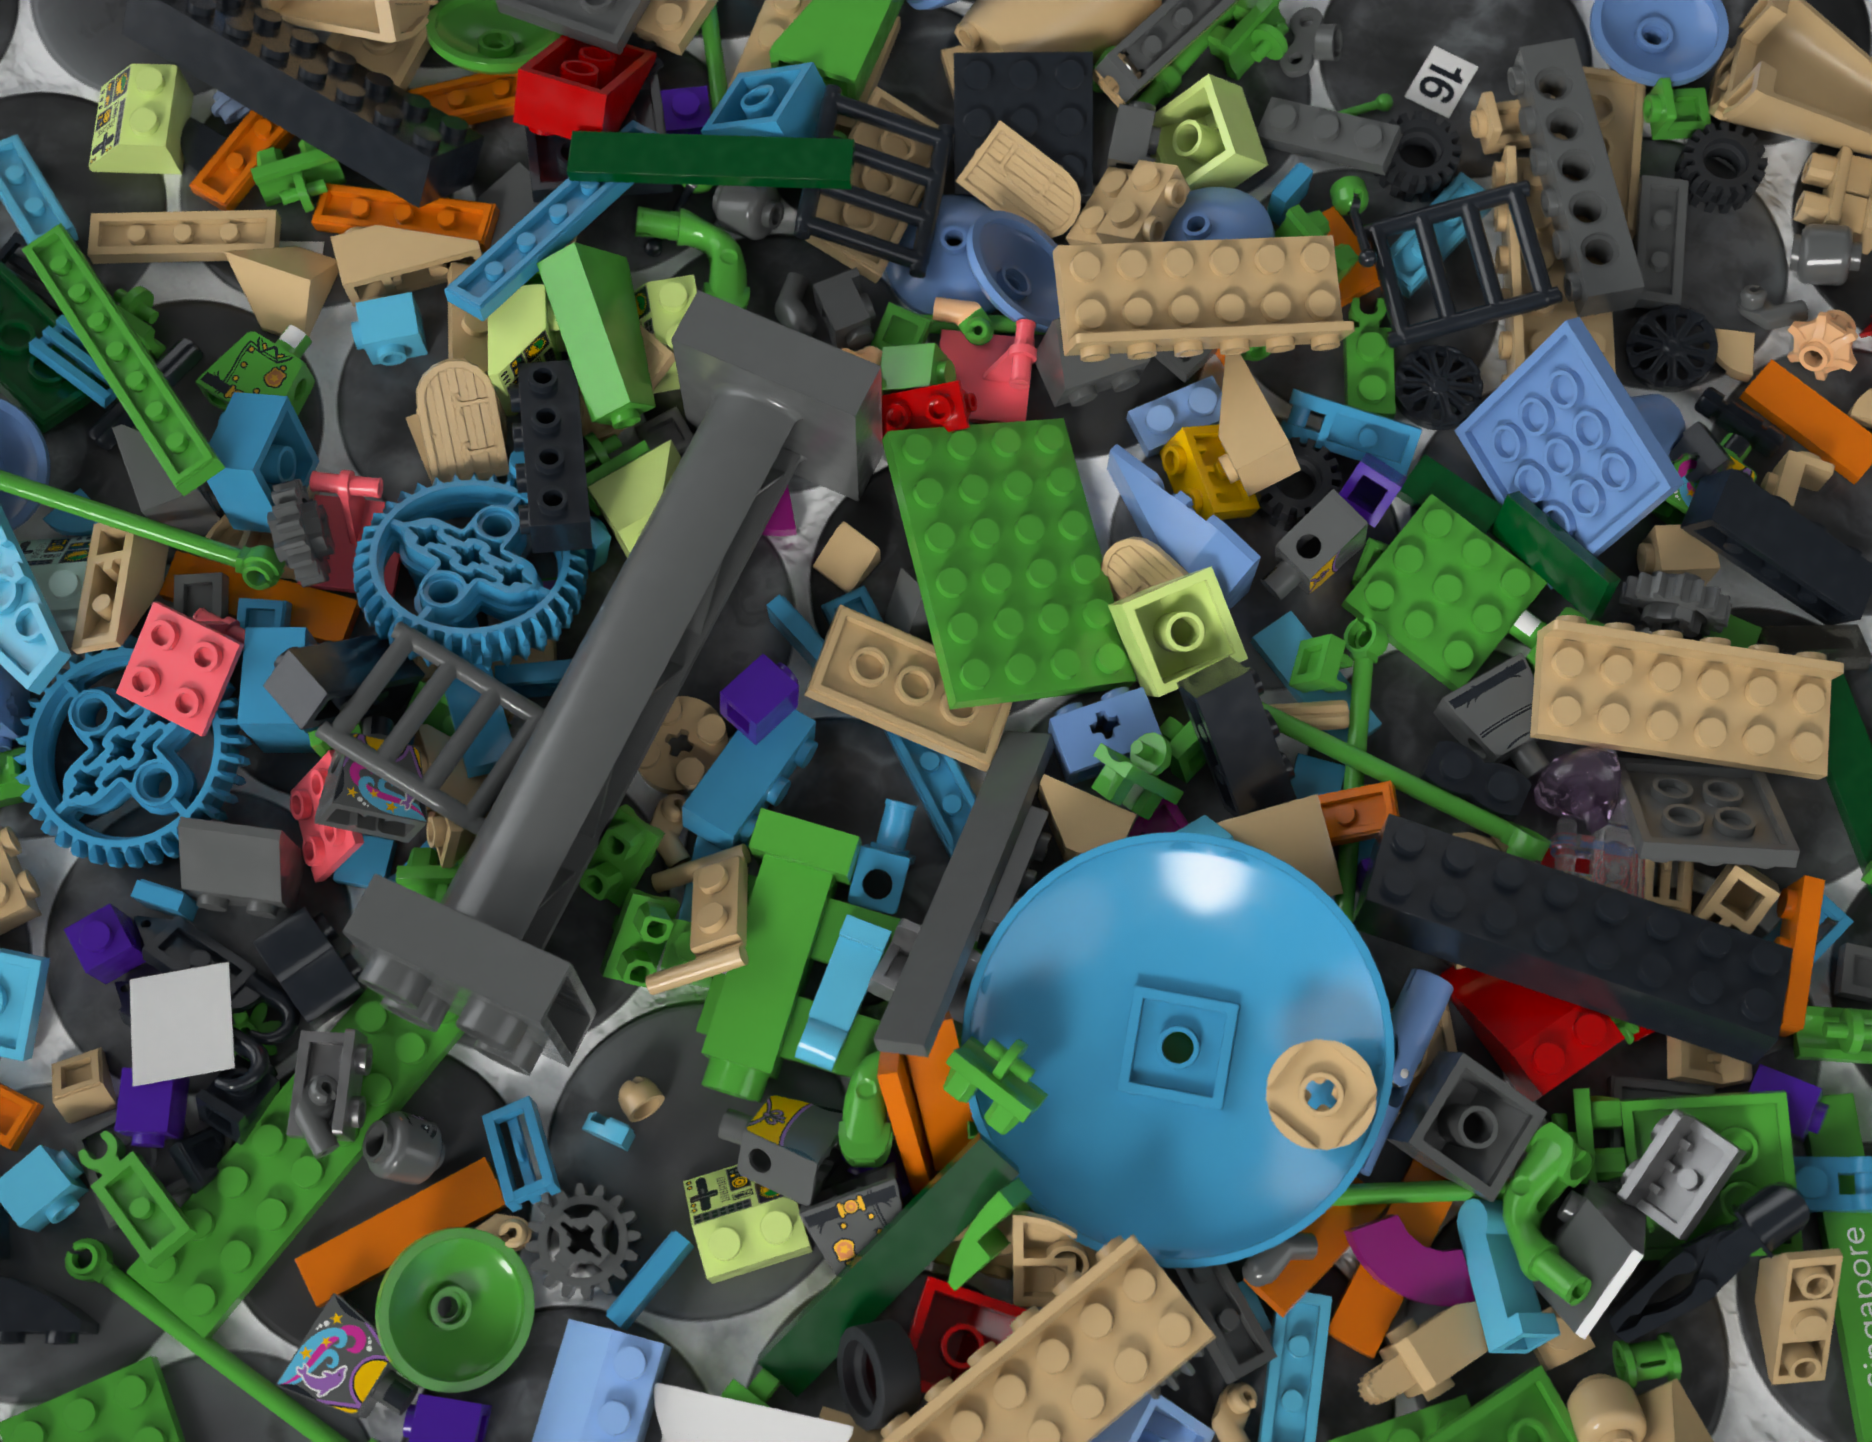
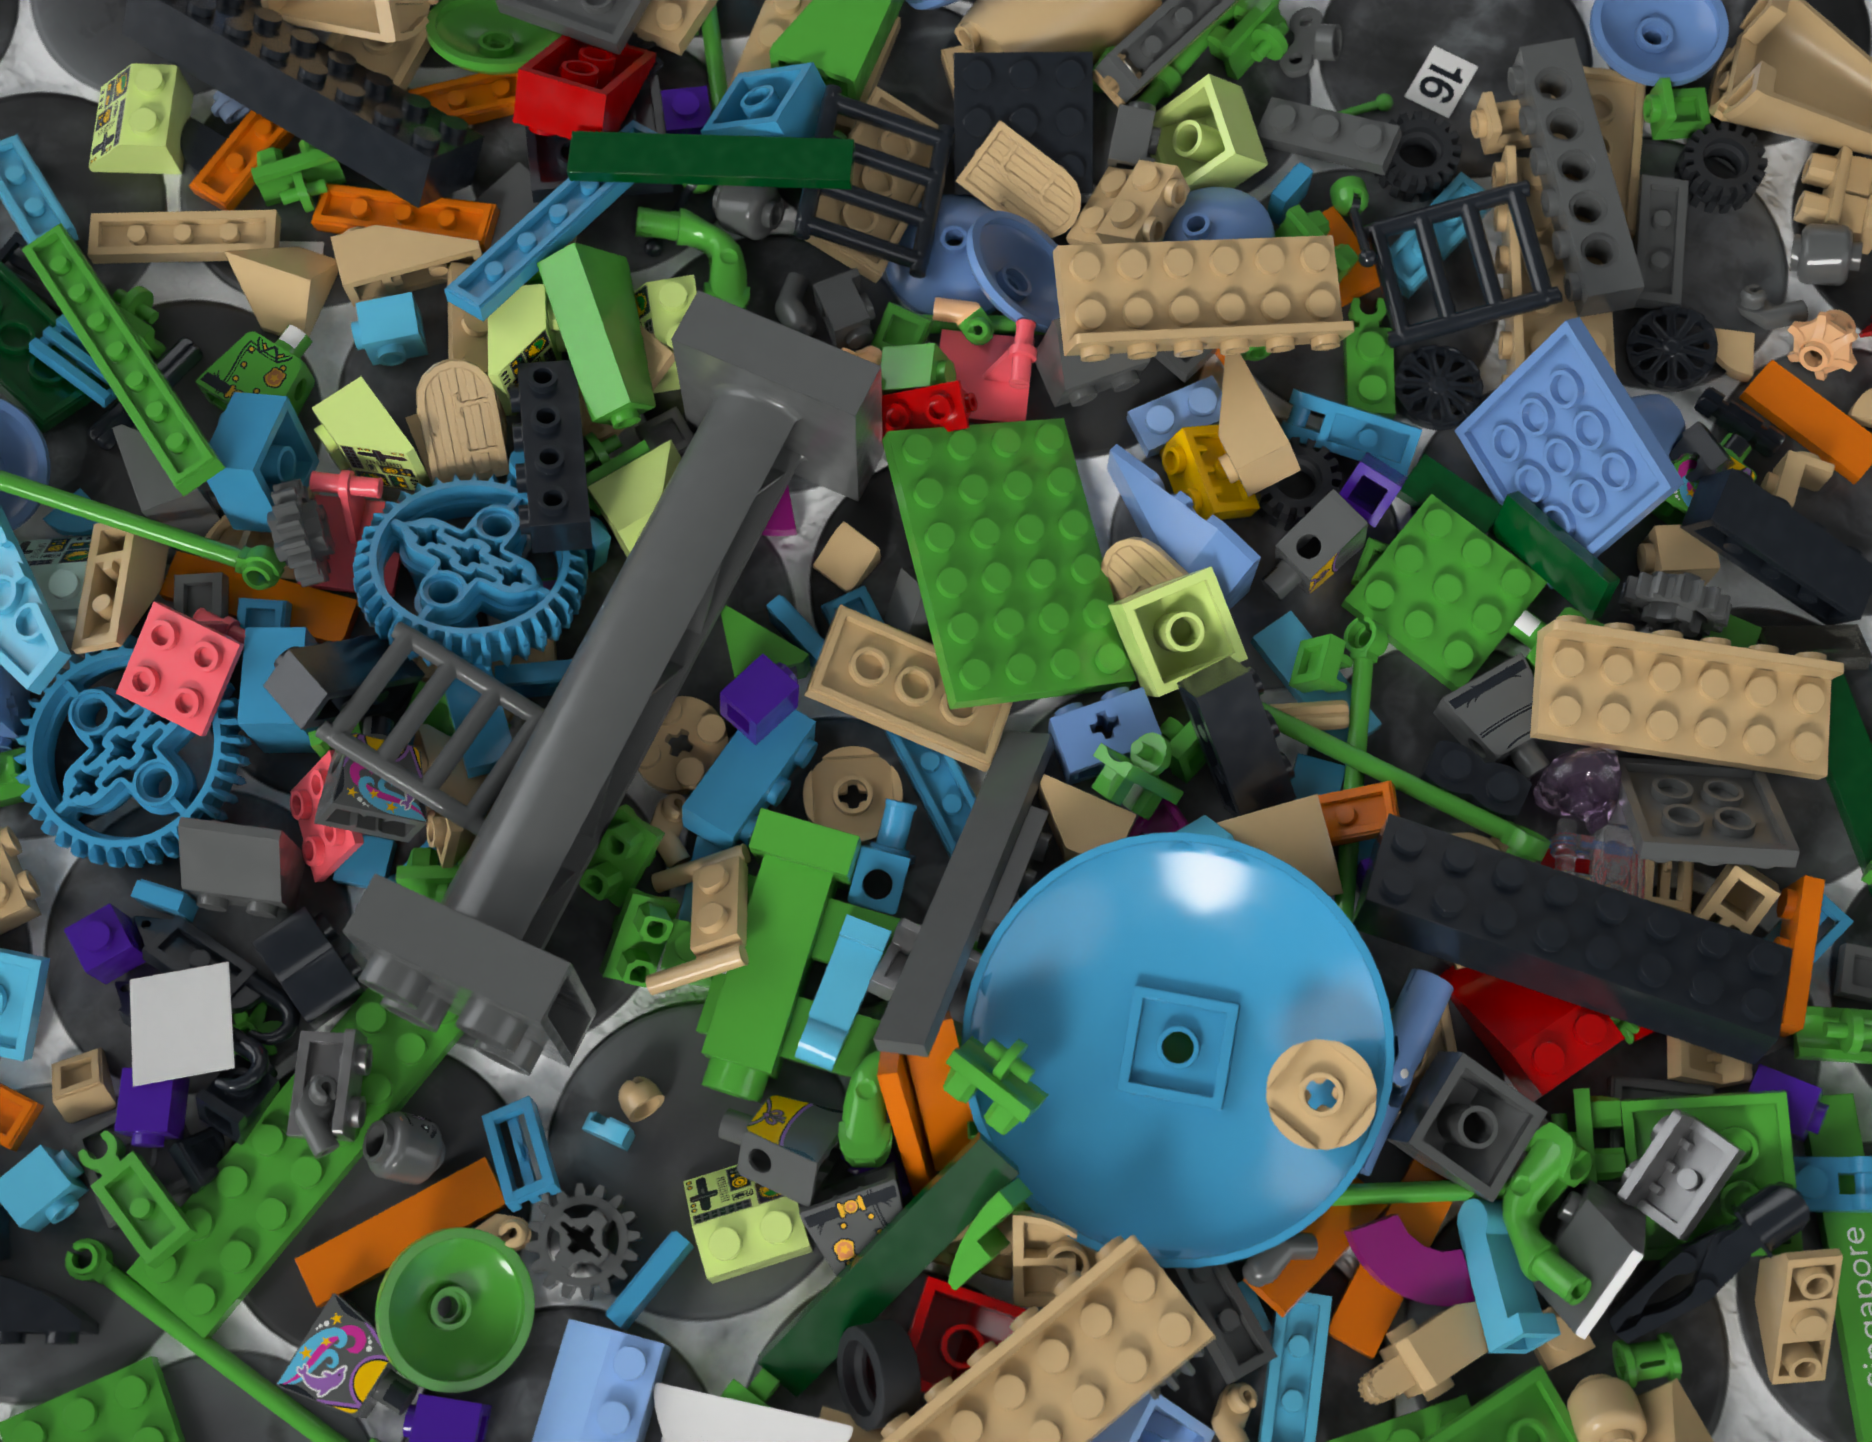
(367, 439): none -> yellowish green slope
(749, 640): none -> bright green slope
(832, 777): none -> tan plate

